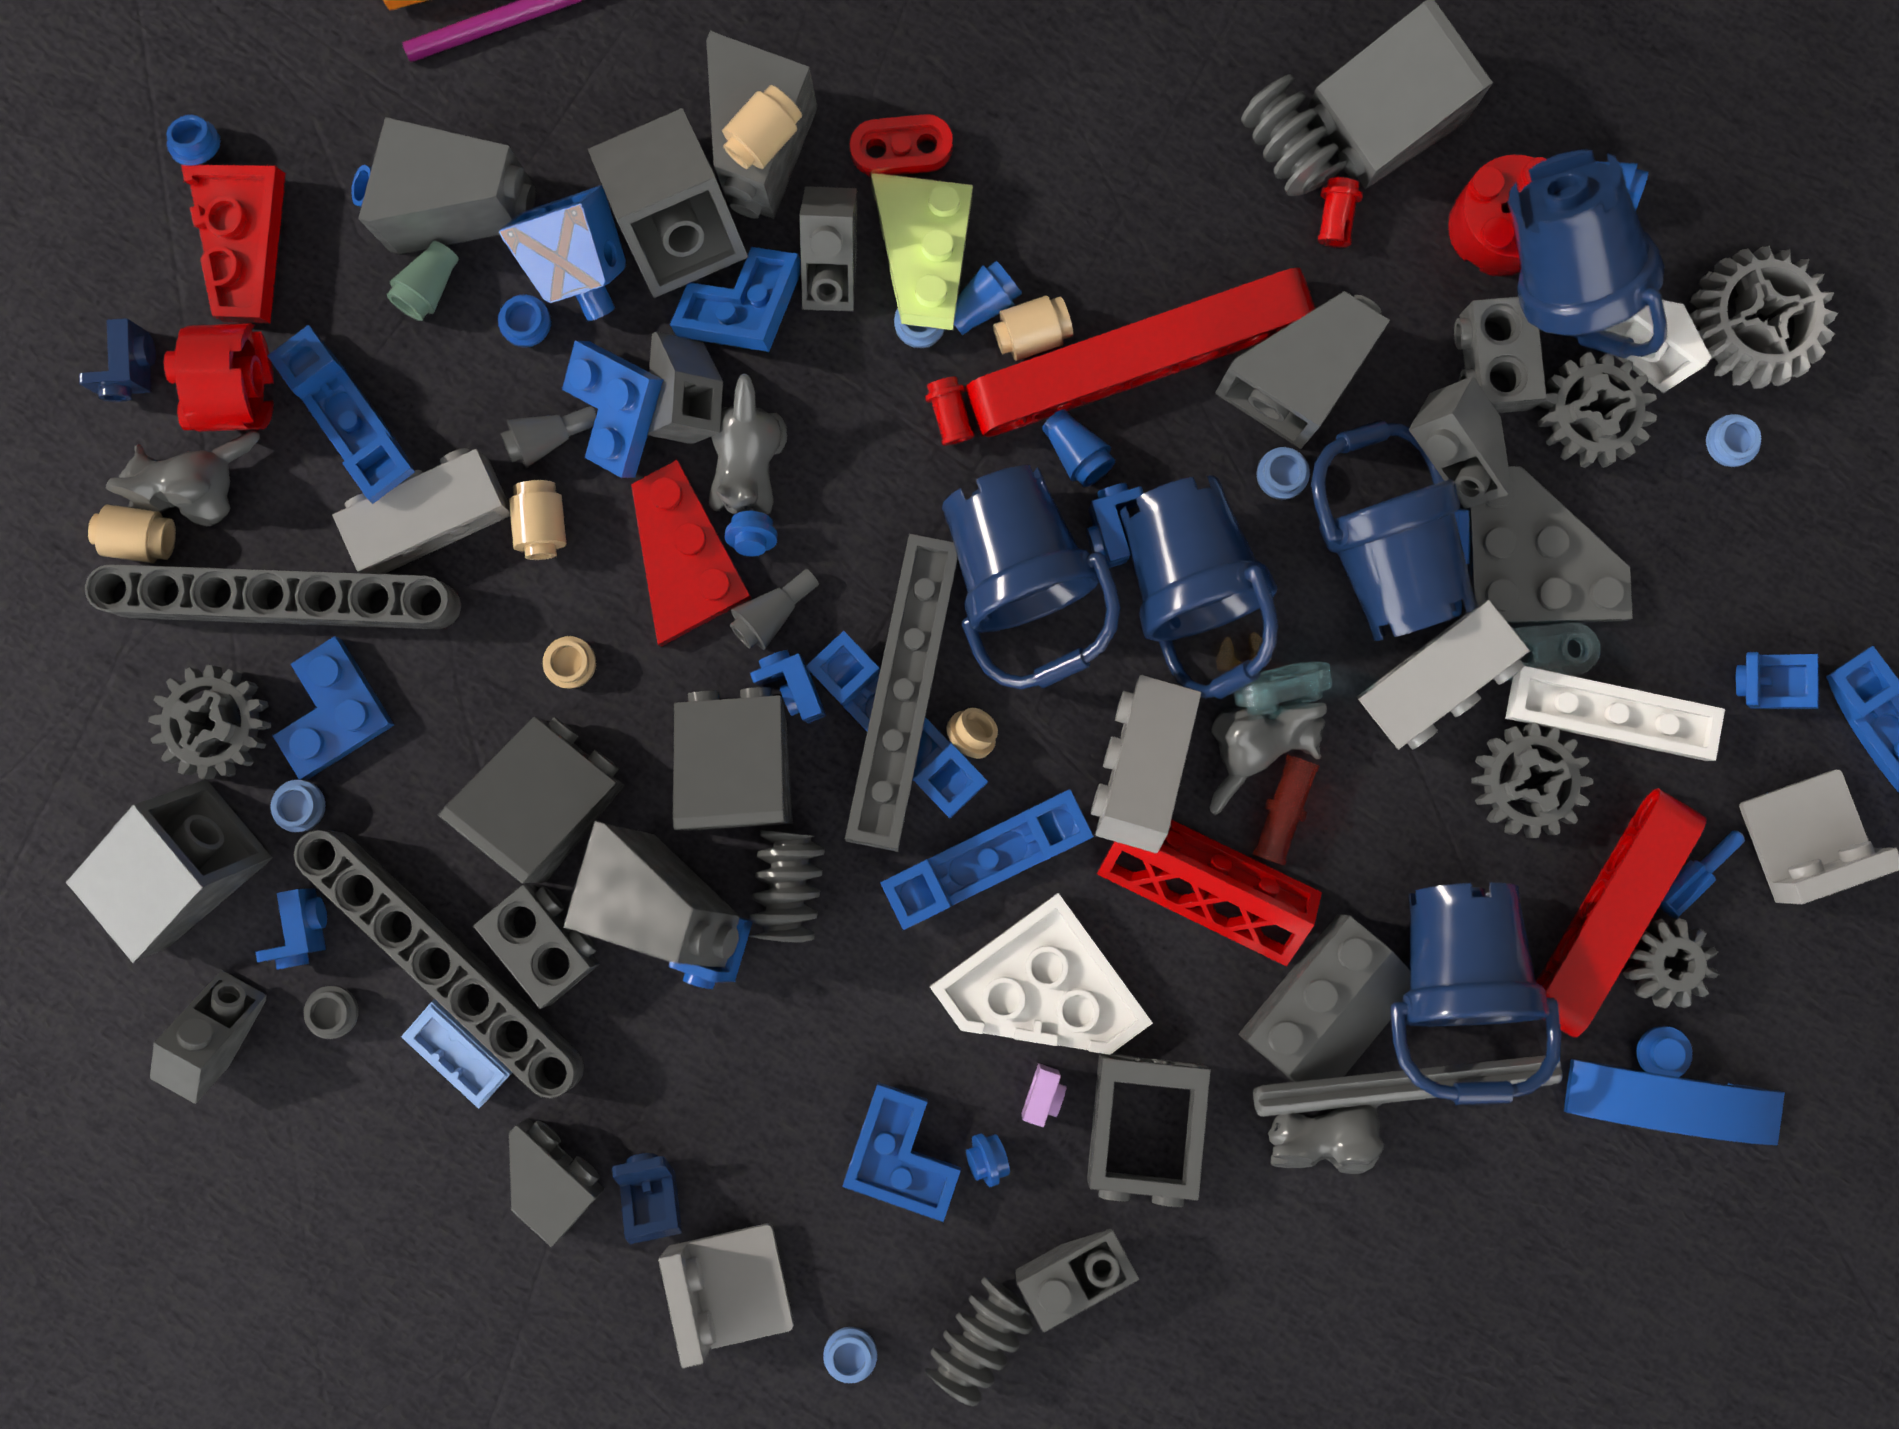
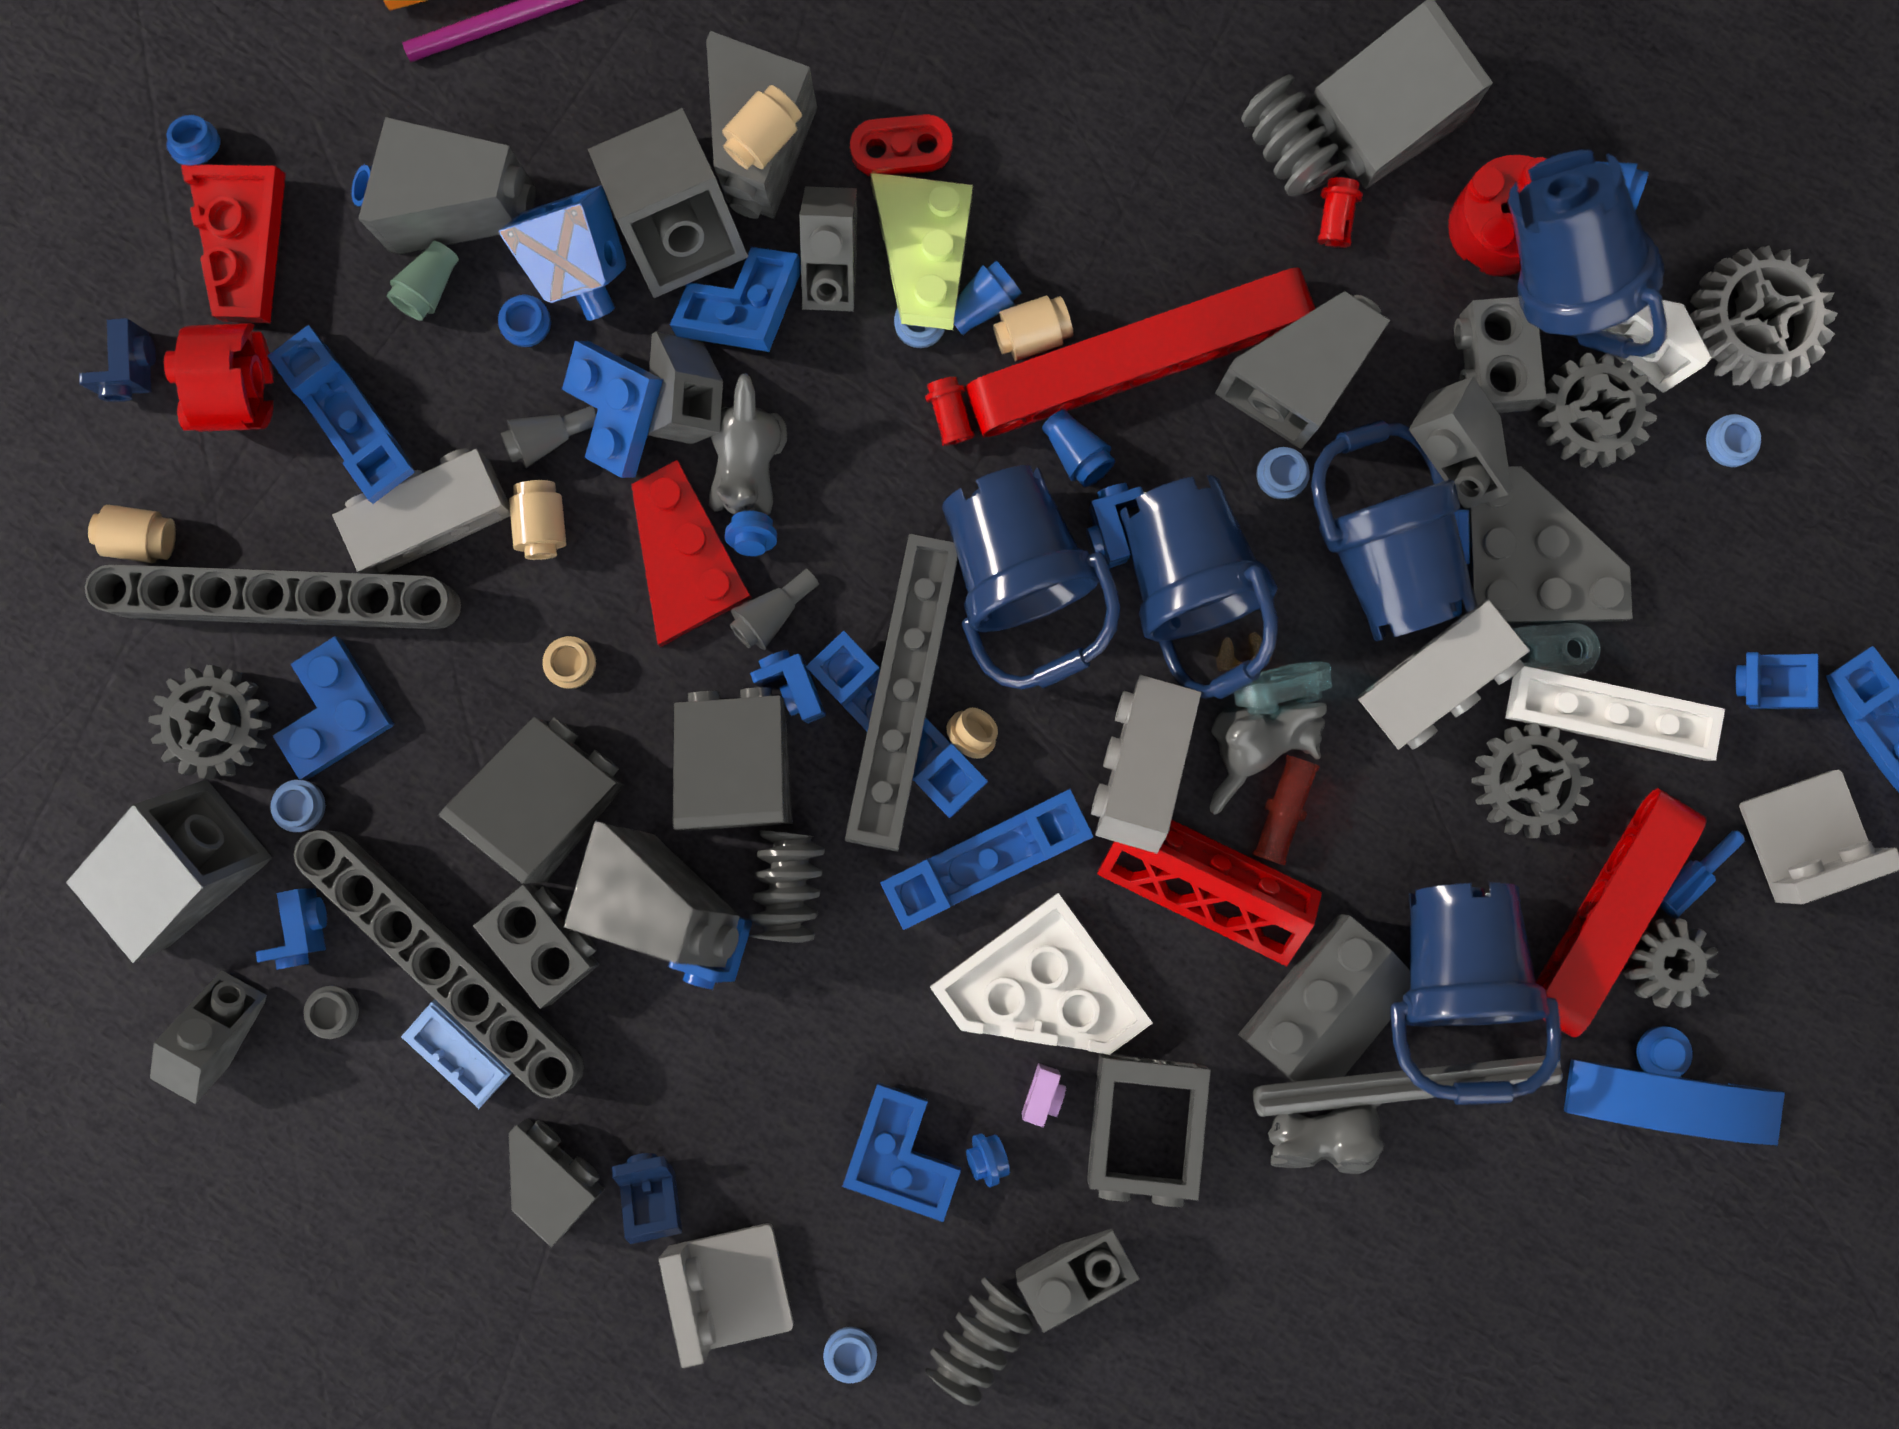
(191, 481): dark grey animal -> none

